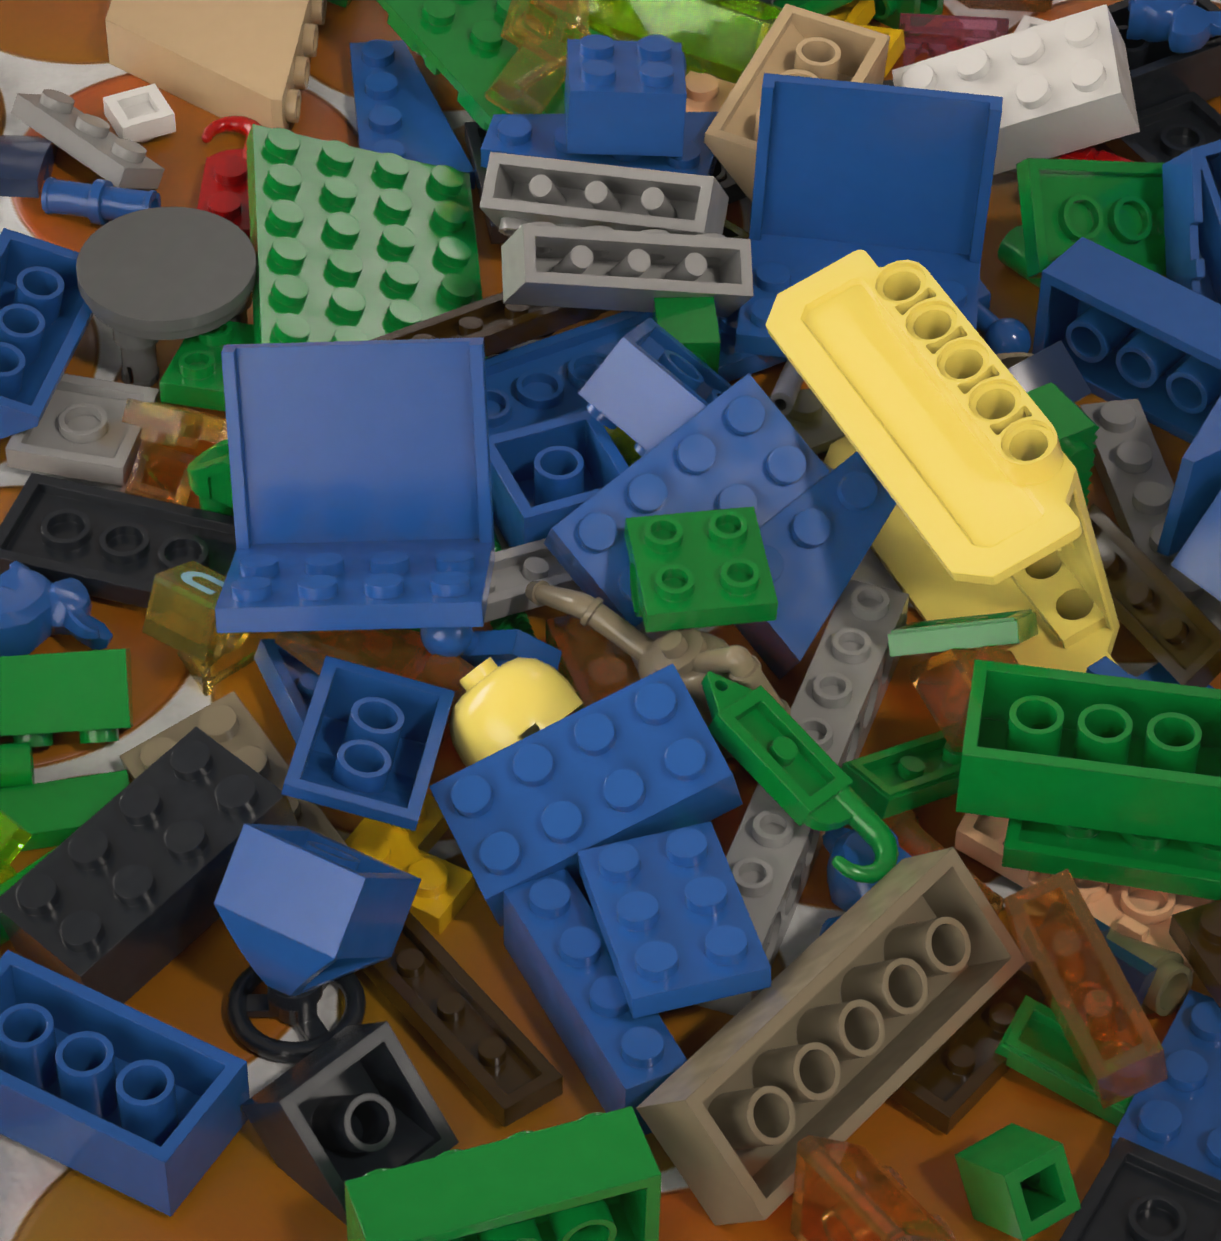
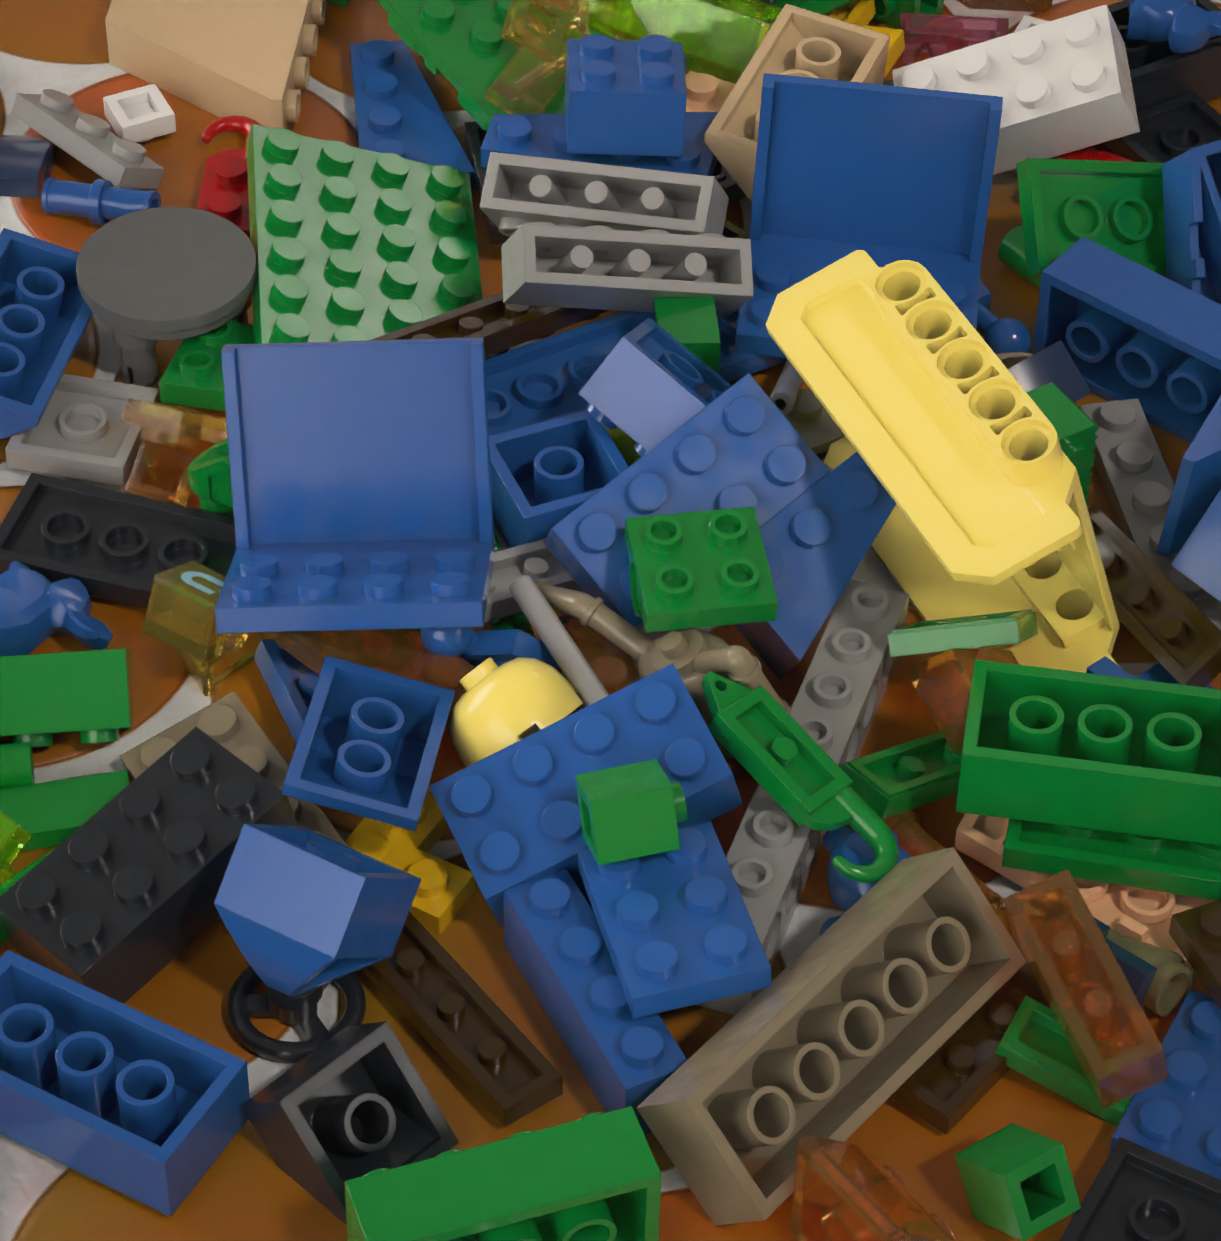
(557, 640): none -> light grey piece
(630, 811): none -> green brick

